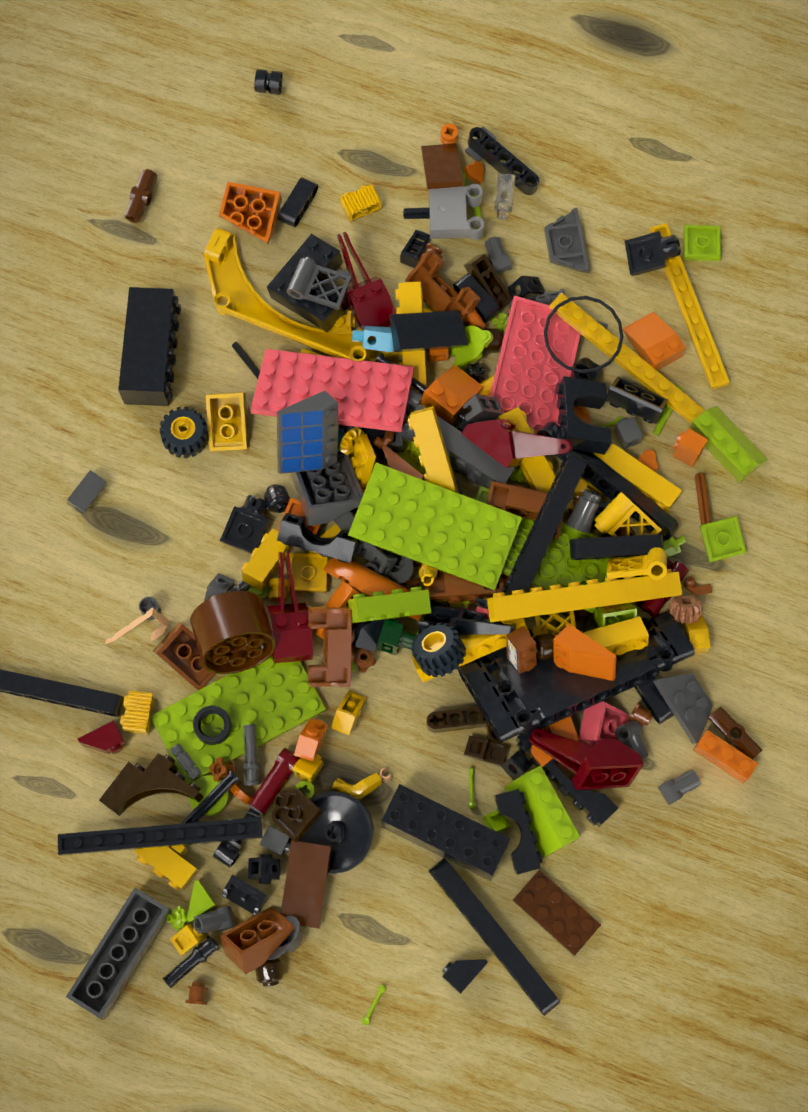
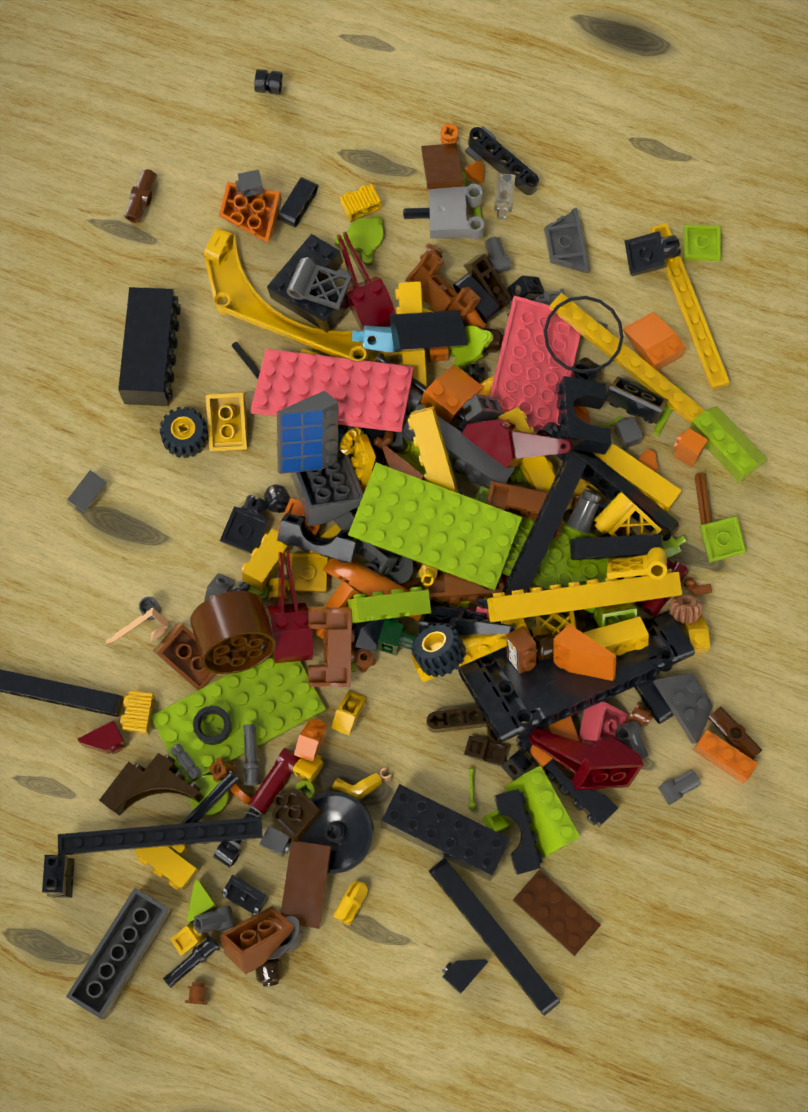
(55, 876): none -> black hips
(177, 918): lime plant -> none
(249, 183): none -> dark grey brick
(264, 869): black brick -> none
(344, 323): yellow bracket -> none
(351, 902): none -> yellow arm
(365, 237): none -> lime tile
(365, 1021): lime hinge -> none
(410, 258): black slope -> none
(500, 324): lime plant -> none

